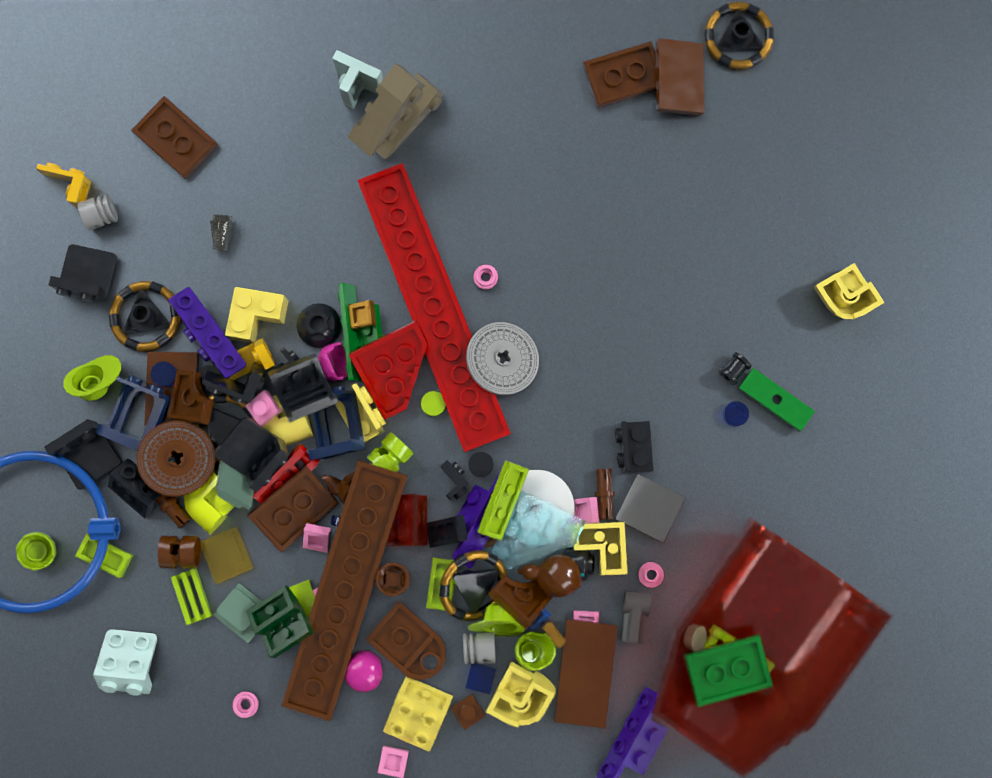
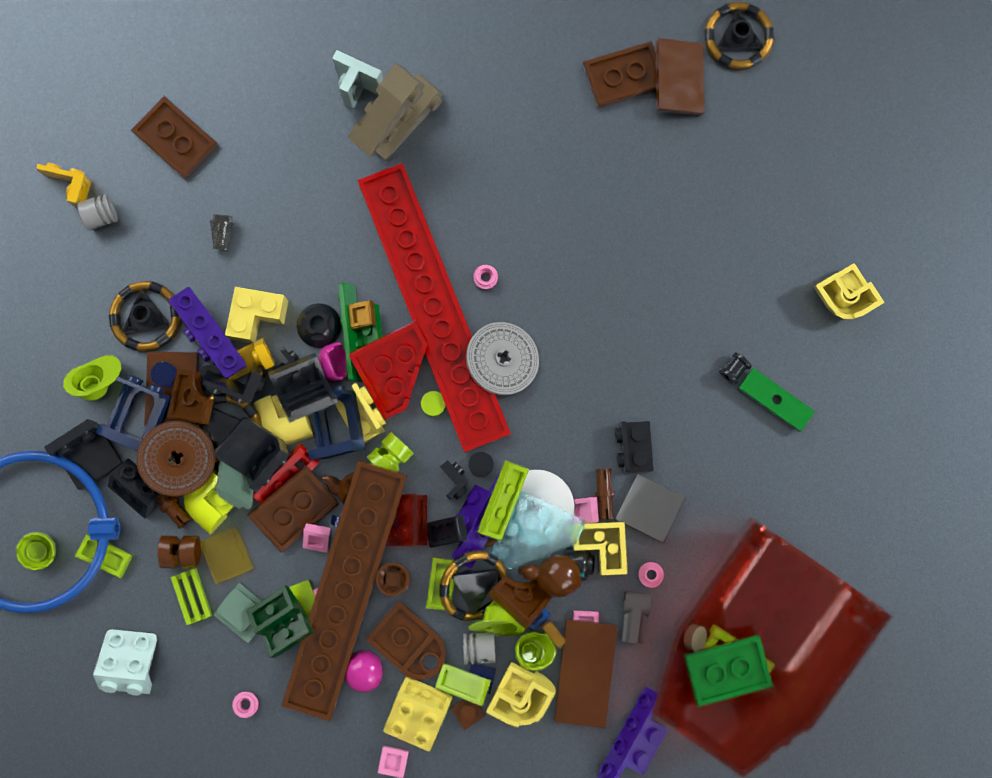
(85, 273): black bracket -> none
(263, 408): bright pink plate -> none
(463, 684): none -> lime tile
(736, 414): clear blue tile -> none

